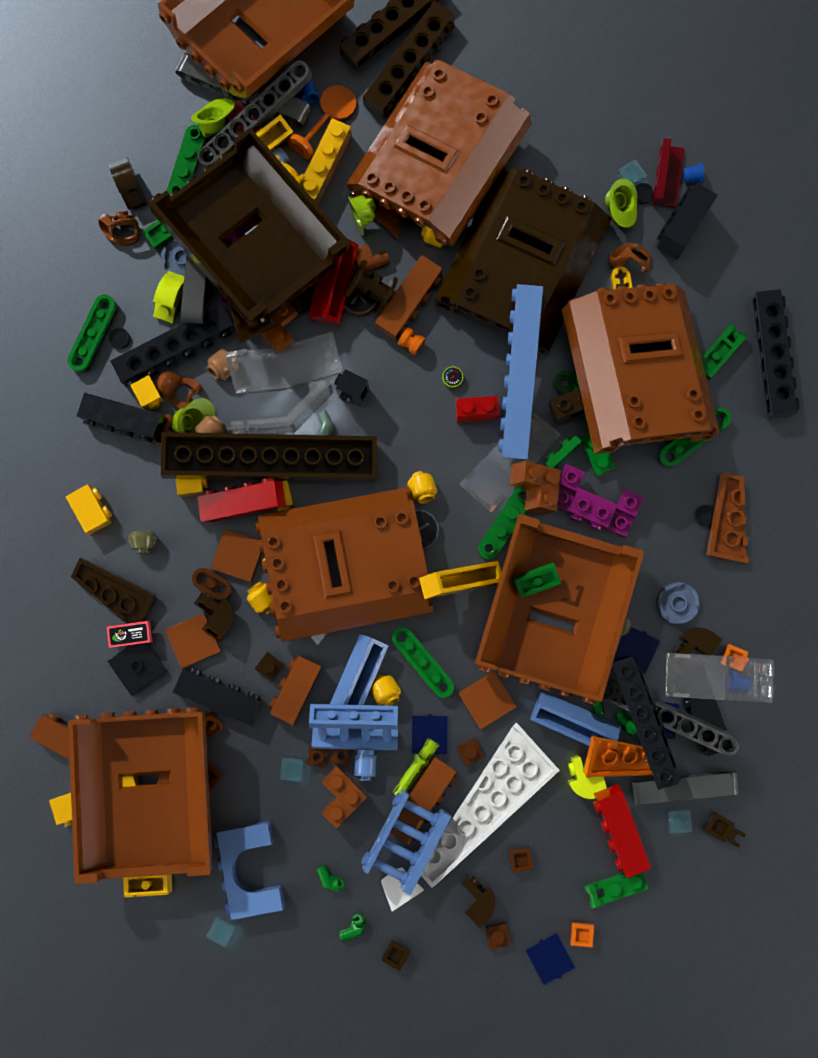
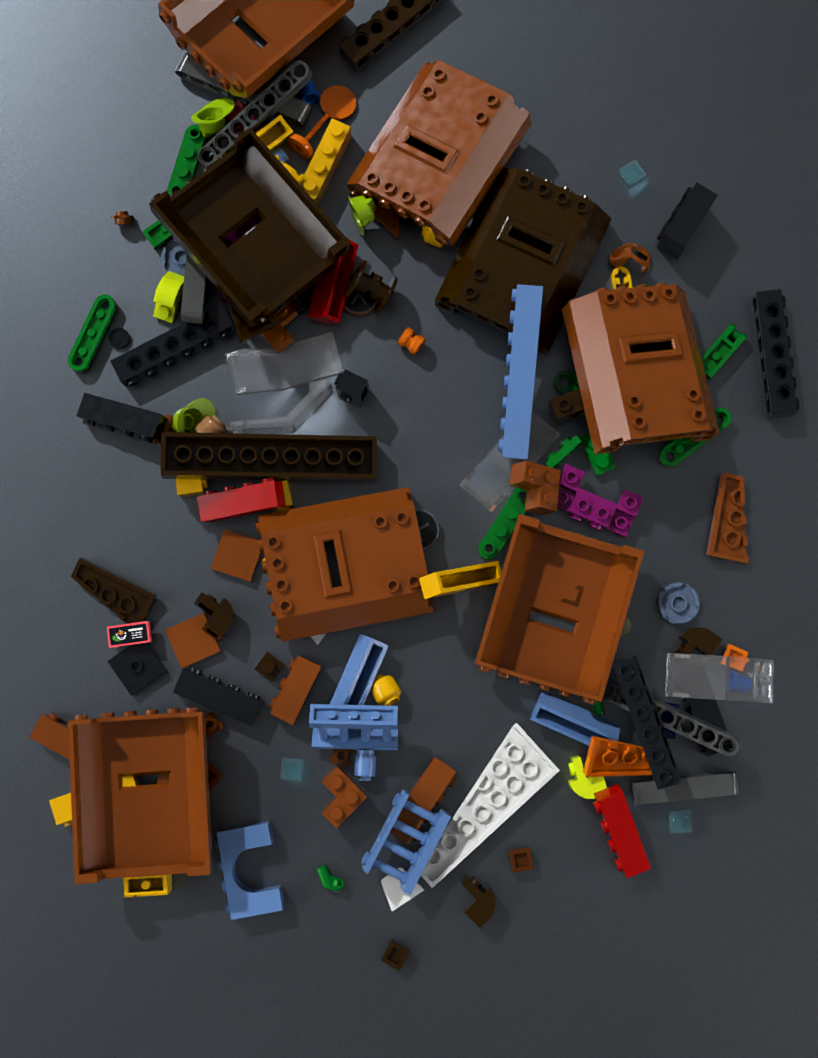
(89, 509): yellow brick -> none
(107, 227): dark orange piece -> none
(127, 183): dark brown brick -> none
(142, 541): olive cone -> none
(147, 393): yellow brick -> none
(169, 381): dark orange piece -> none
(212, 584): reddish brown plate -> none
(218, 365): medium nougat head -> none
(221, 931): clear light blue plate -> none
(259, 598): yellow head -> none
(321, 762): reddish brown plate -> none
(327, 426): sand green arm -> none
(355, 930): green arm -> none
(374, 261): dark orange piece -> none
(409, 297): dark orange brick -> none
(419, 763): lime pin -> none
(422, 487): yellow head -> none
(422, 662): green plate -> none
(429, 727): clear blue piece -> none
(435, 16): dark brown brick -> none
(452, 377): black tile -> none
(470, 751): reddish brown plate -> none
(477, 408): red brick -> none
(487, 700): dark orange tile -> none
(497, 936): reddish brown plate -> none
(537, 580): green plate -> none
(550, 958): clear blue piece -> none
(582, 934): orange plate -> none
(615, 888): green plate -> none
(622, 202): lime piece -> none
(626, 724): green arm -> none
(637, 644): clear blue piece -> none
(644, 193): black piece -> none
(668, 175): dark red panel -> none
(694, 174): blue piece -> none
(704, 515): black piece -> none
(722, 828): dark brown plate -> none

